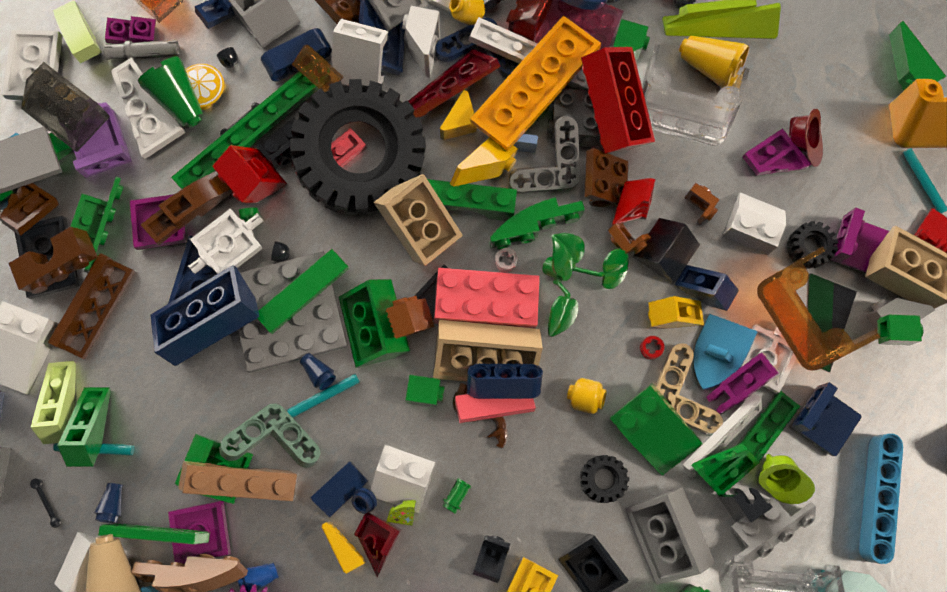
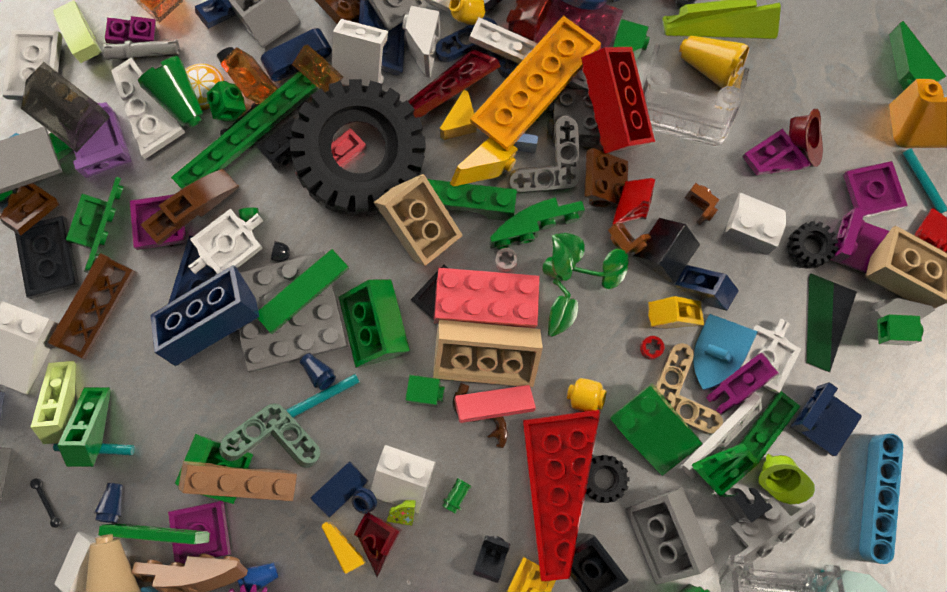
(71, 252): reddish brown arch -> none
(225, 101): none -> green brick
(248, 75): none -> clear orange brick
(248, 174): red slope -> none
(409, 316): dark orange brick -> none
(504, 381): dark blue beam -> none
(559, 470): none -> red wing
(797, 325): clear orange windscreen -> none
(875, 189): none -> magenta plate

